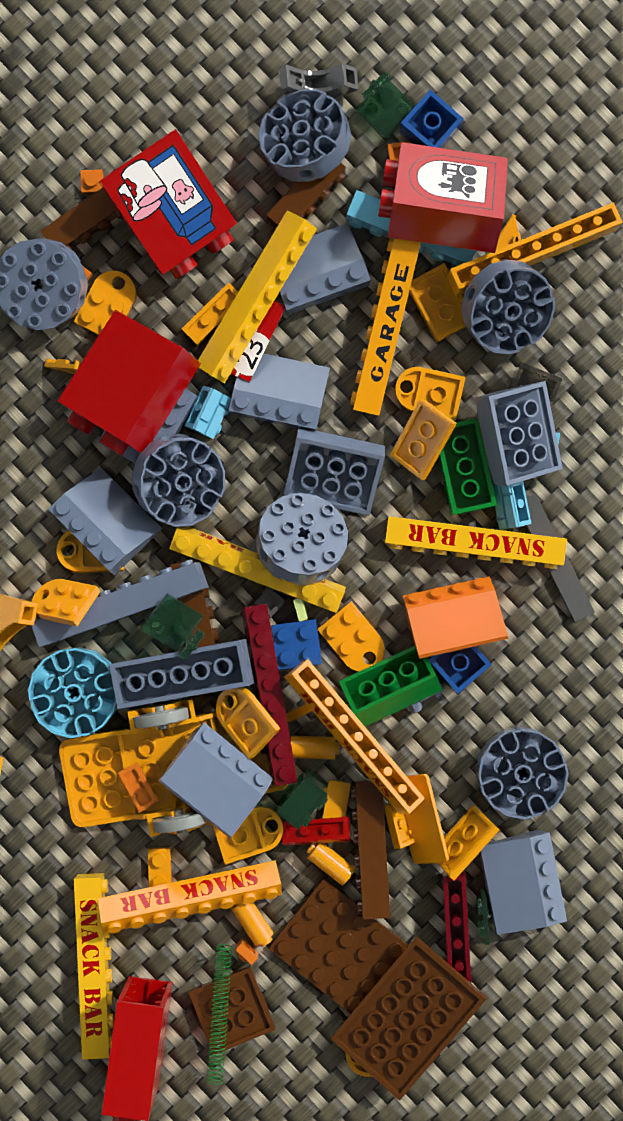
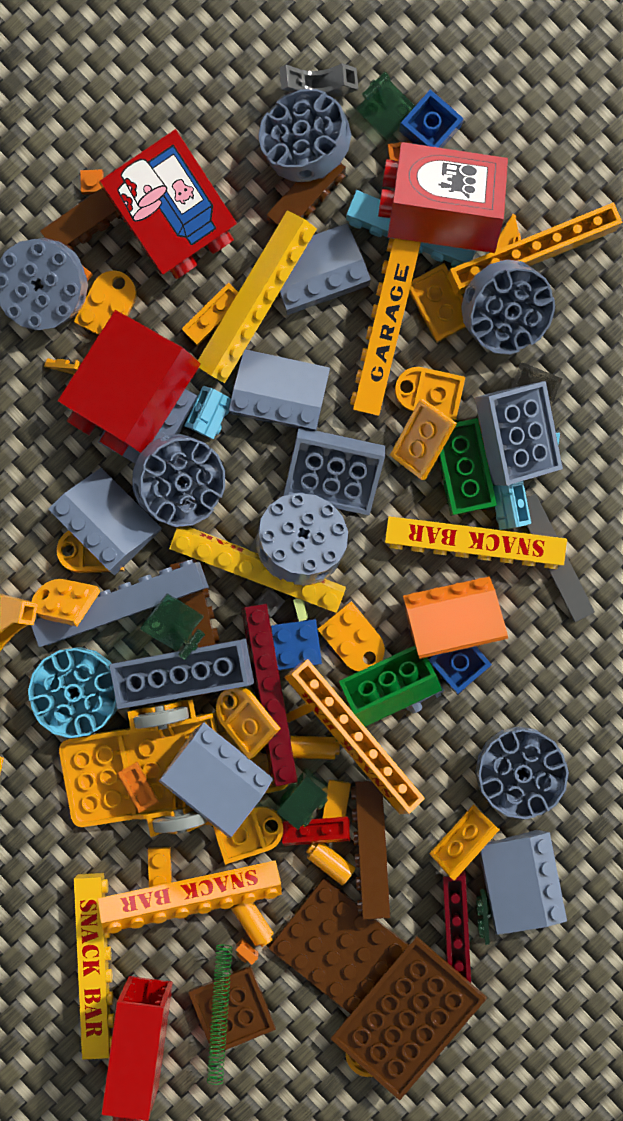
(254, 351): sticker -> none
(420, 828): light orange bracket -> none

